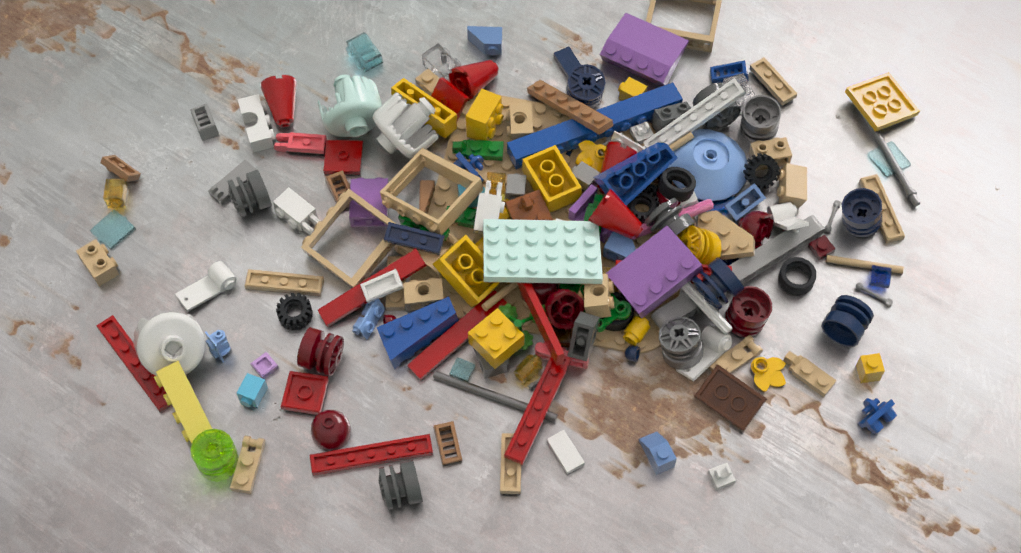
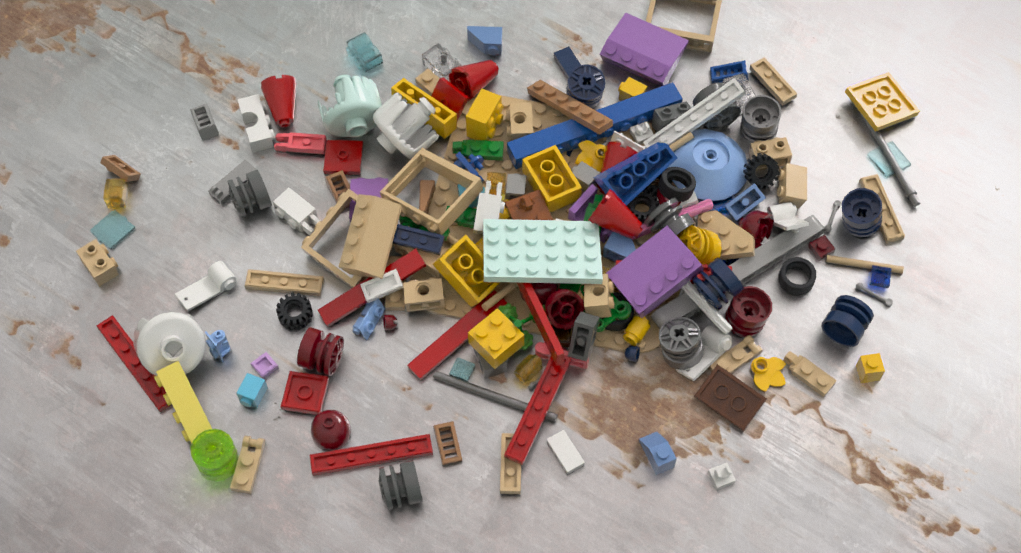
(370, 236): none -> tan slope
(416, 330): blue wedge -> none
(883, 409): blue hips -> none

